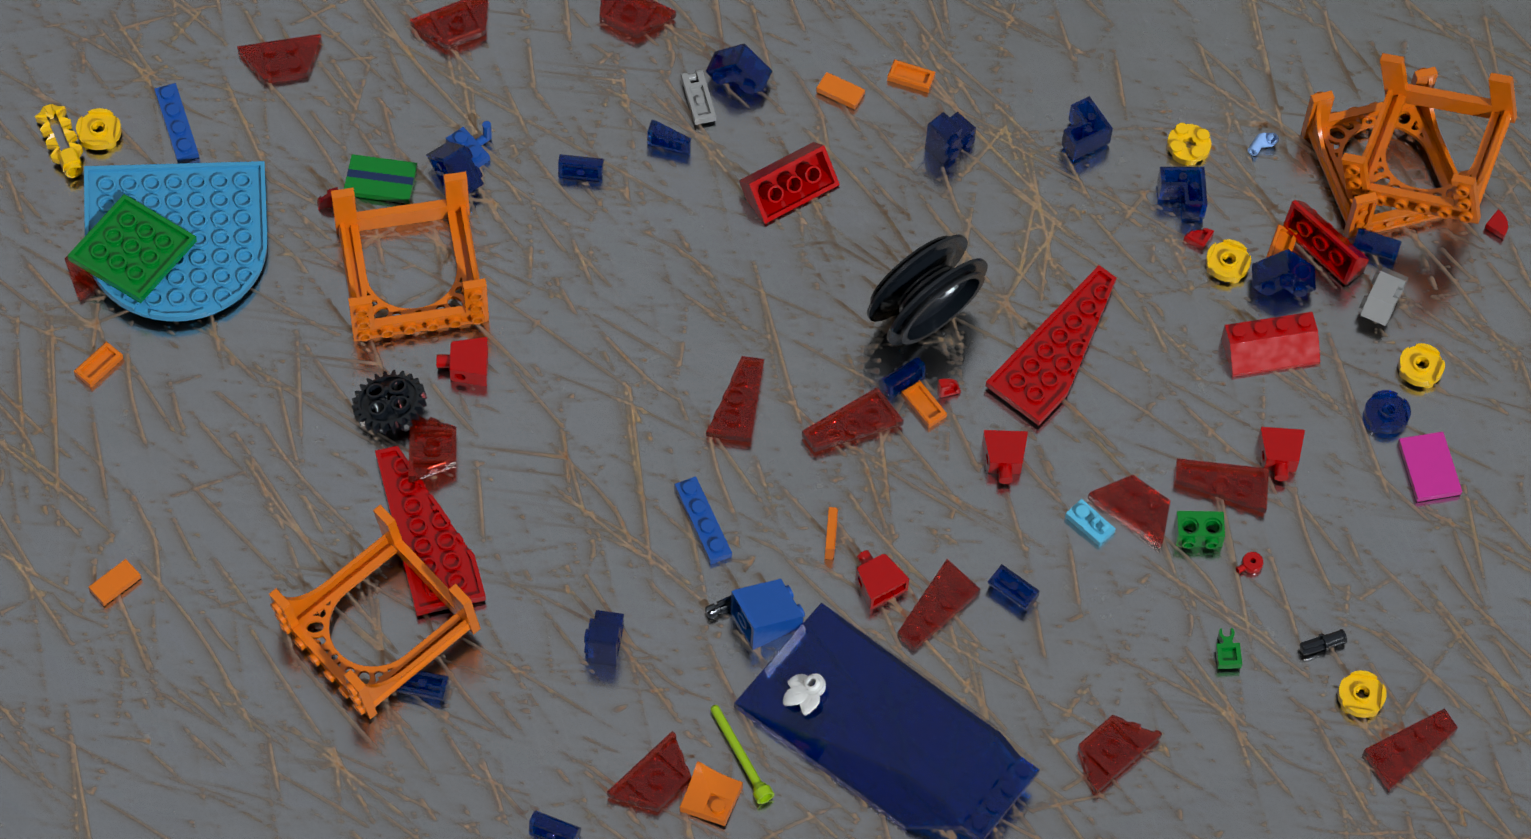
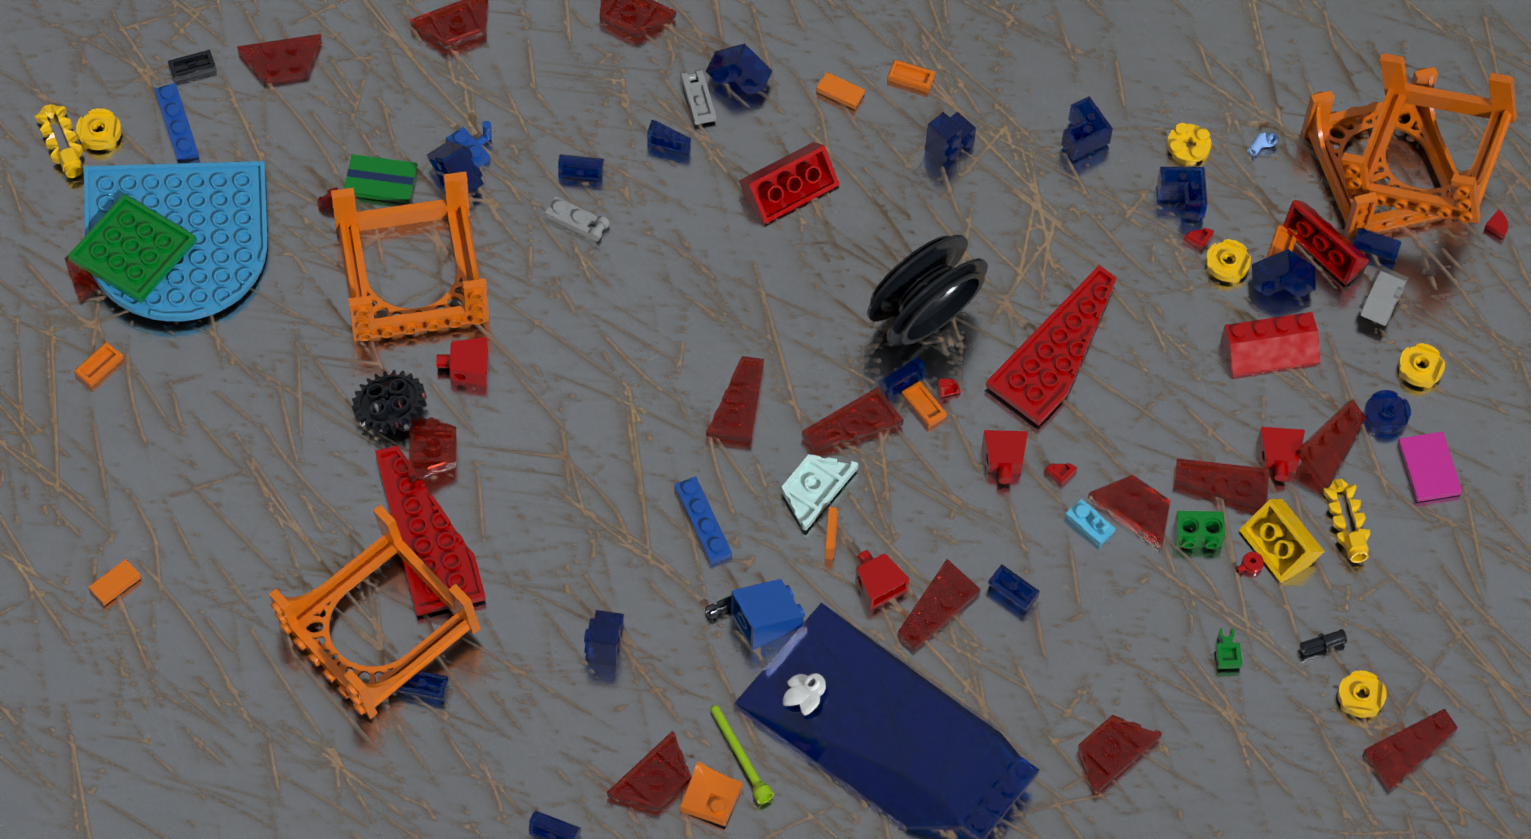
(192, 68): none -> black tile
(576, 219): none -> light grey plate
(814, 486): none -> light aqua wing
(1060, 472): none -> red tile
(1281, 539): none -> yellow slope
(1330, 443): none -> clear red wing
(1356, 541): none -> yellow sword

